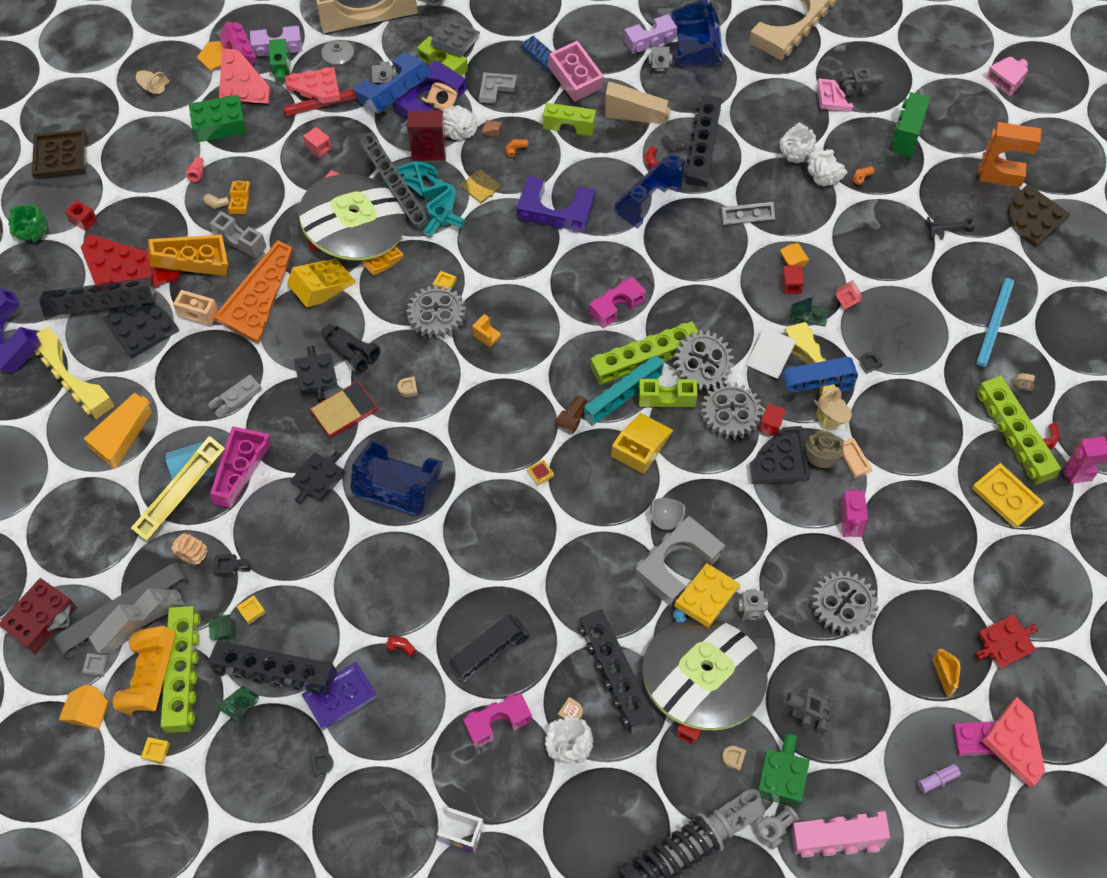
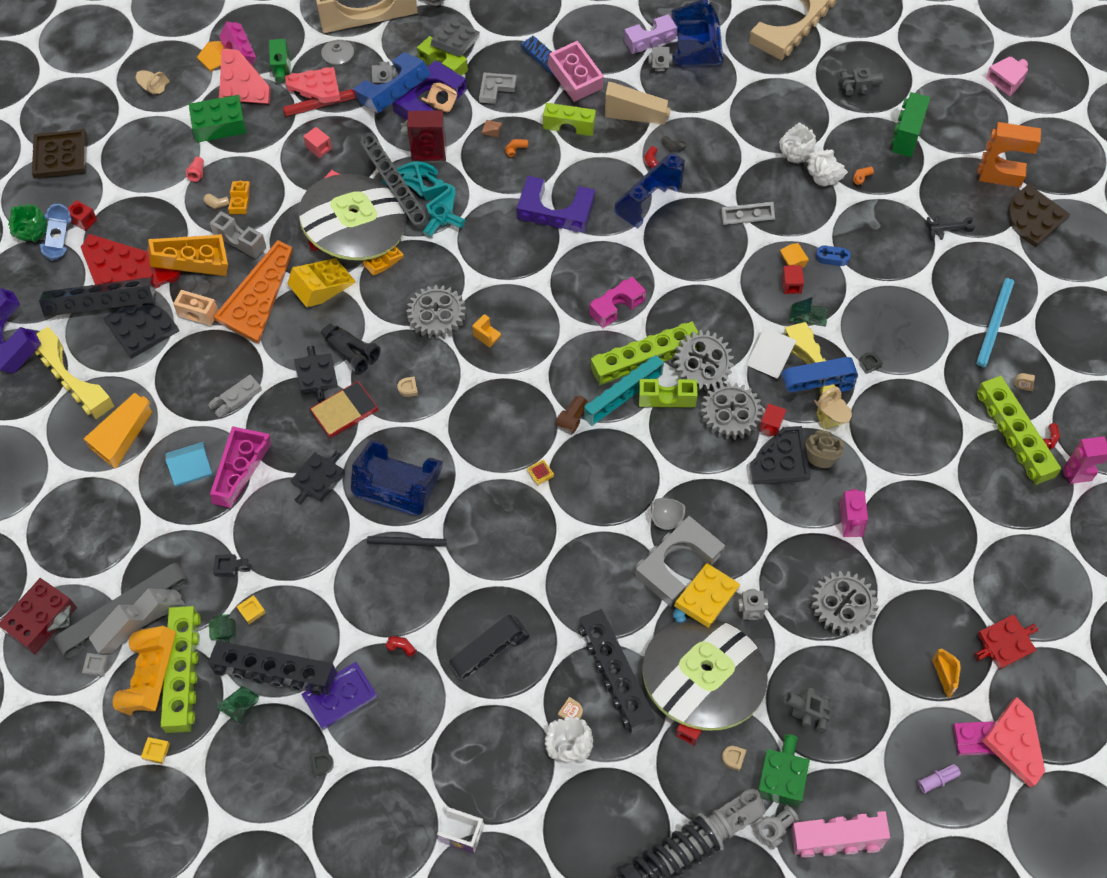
(57, 218): none -> medium blue piece
(85, 707): light orange slope -> none
(178, 488): light yellow arch -> none
(189, 549): light nougat gear -> none
(260, 40): lavender arch -> none
(406, 541): none -> black bar
(444, 279): yellow tile -> none
(458, 118): white hair -> none
(480, 186): clear yellow piece -> none
(511, 709): dark pink arch -> none
(640, 443): yellow slope -> none
(704, 140): black brick -> none
(831, 96): bright pink wing -> none
(833, 255): none -> blue beam
(848, 294): coral panel -> none
(855, 459): light nougat tile -> none
(1007, 495): yellow plate -> none

